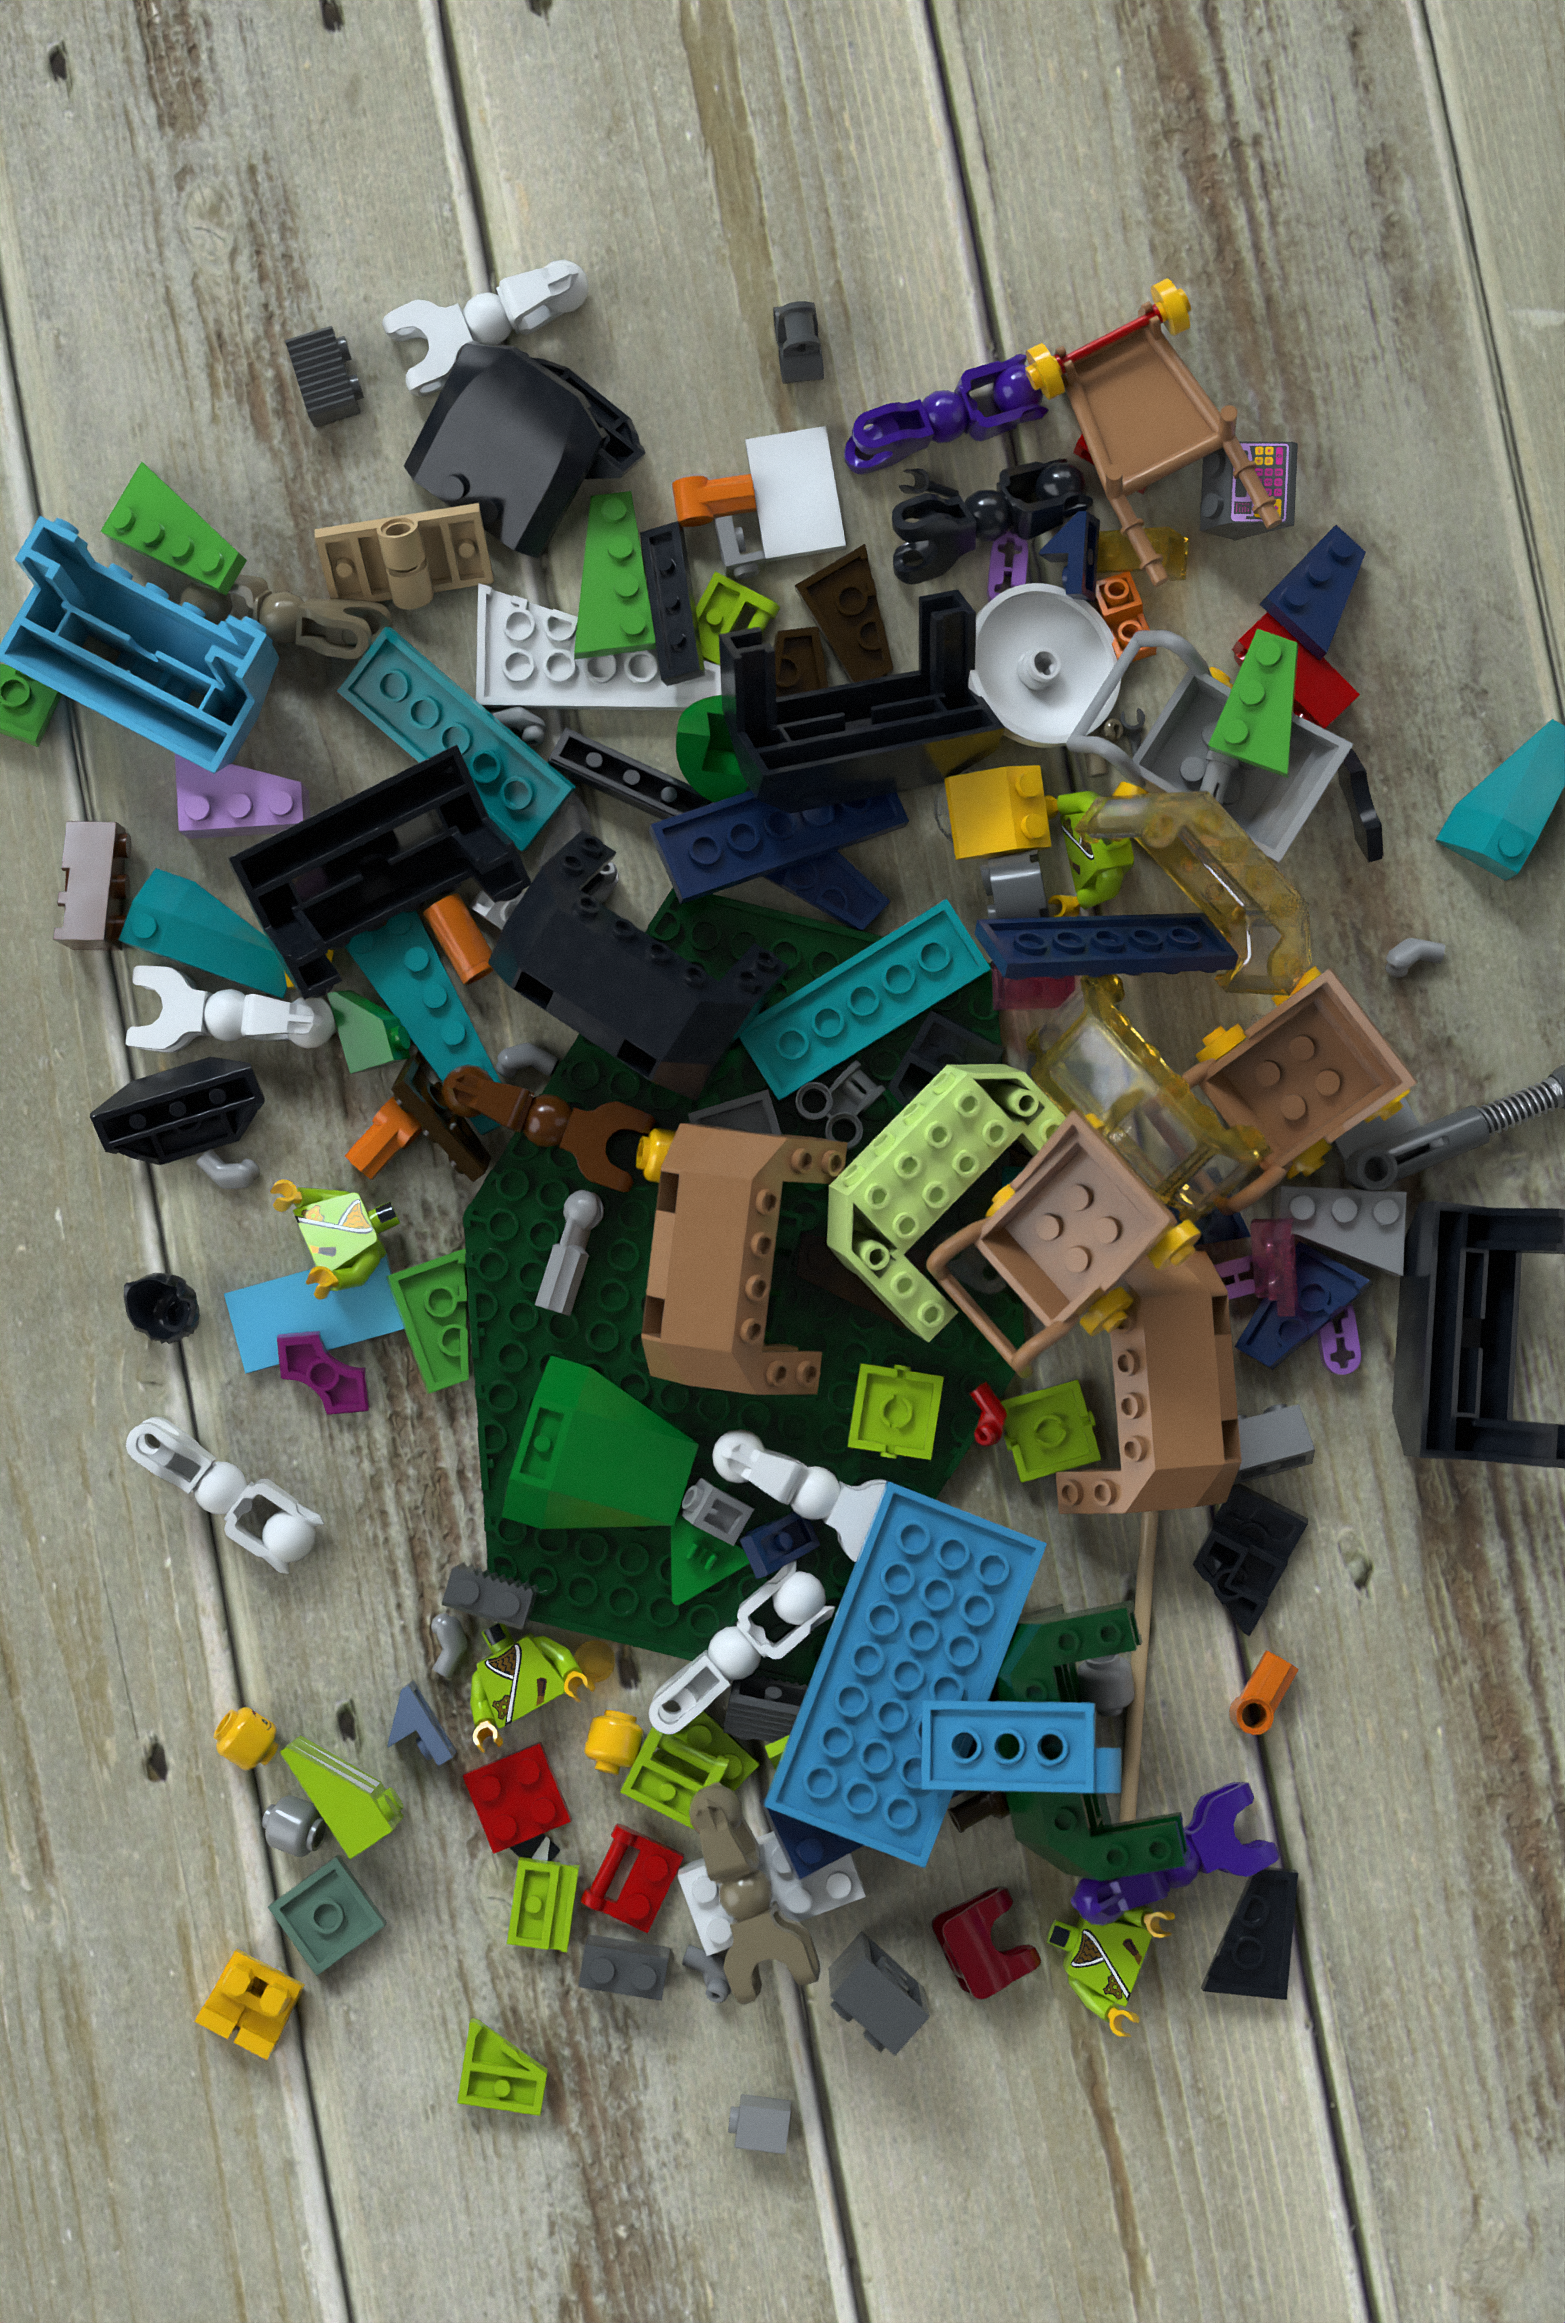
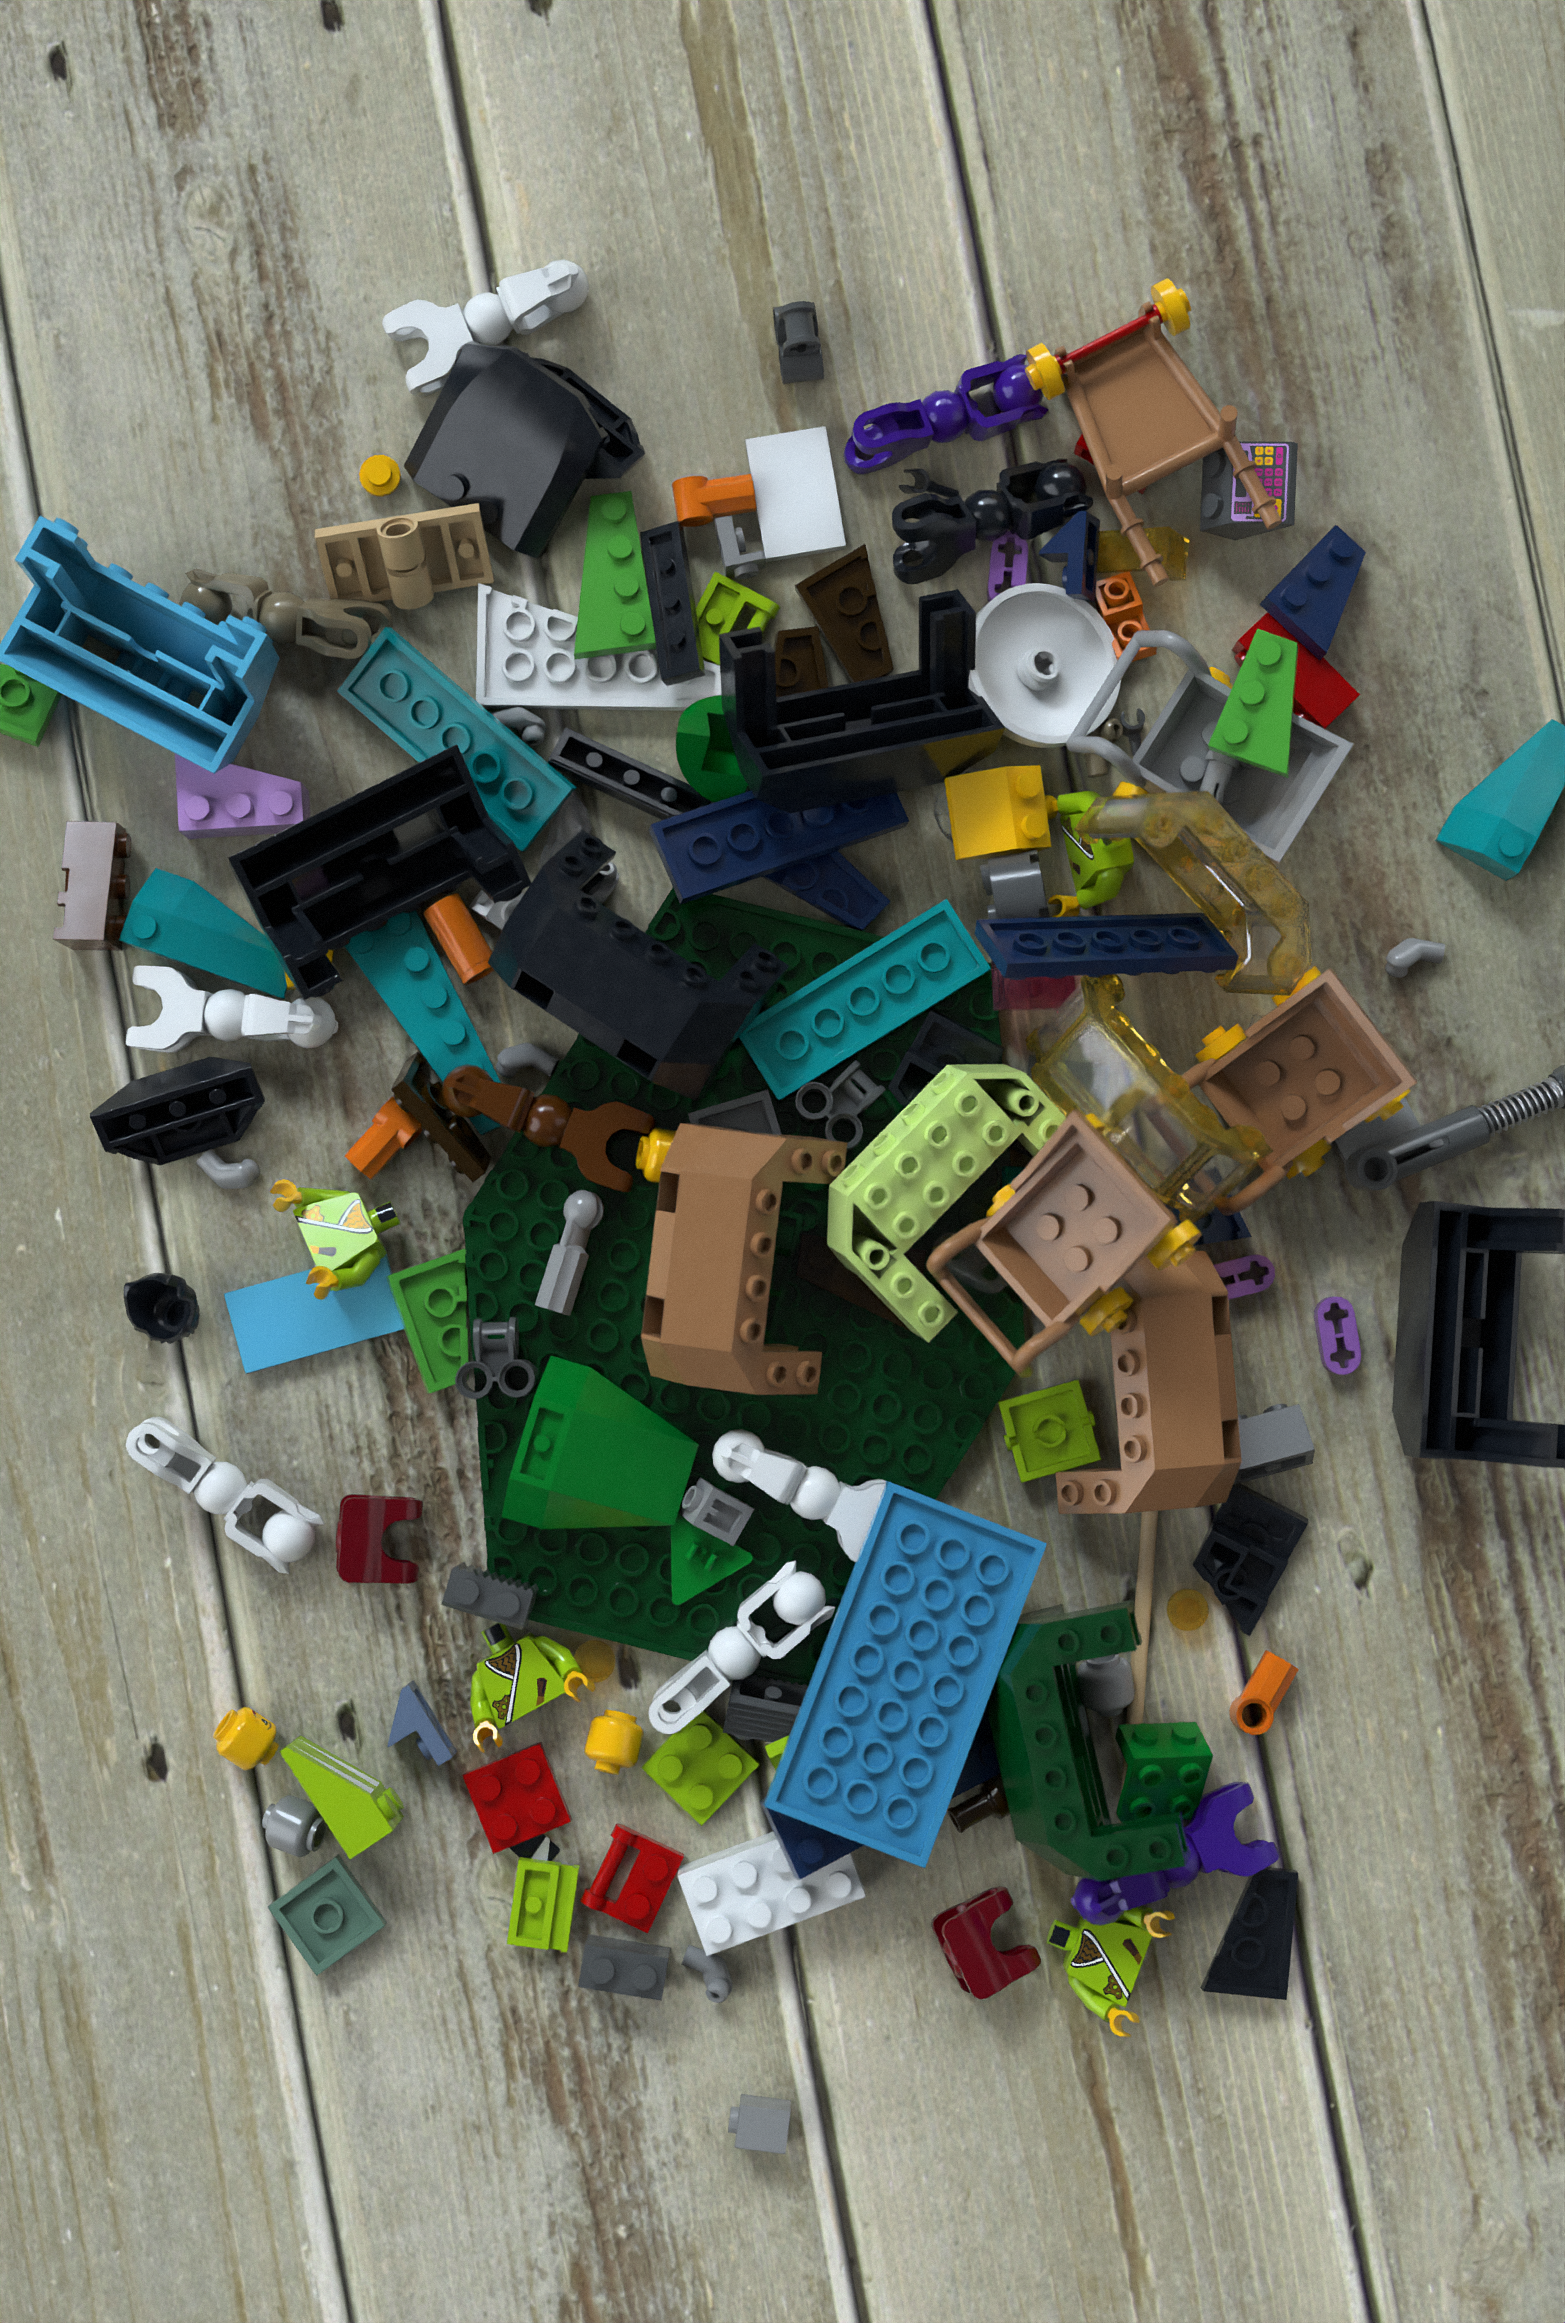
(169, 531): bright green wing -> none
(255, 2000): yellow hips -> none
(308, 1361): magenta tile -> none
(323, 376): dark grey brick -> none
(360, 1536): none -> dark red piece
(367, 1032): green slope -> none
(380, 475): none -> yellow plate
(452, 1641): light grey arm -> none
(496, 1359): none -> dark grey piece
(500, 2074): lime wing -> none
(665, 1787): lime plate -> none
(746, 1895): dark tan piece -> none
(778, 1543): dark blue slope -> none
(877, 1994): dark grey brick -> none
(895, 1411): lime plate -> none
(992, 1416): red arm -> none
(1077, 1770): dark azure hinge -> none
(1164, 1769): none -> green bracket
(1187, 1609): none -> clear yellow plate
(1275, 1262): clear pink bracket -> none
(1323, 1293): dark blue wing -> none
(1348, 1222): light grey wedge -> none
(1363, 814): black tile -> none

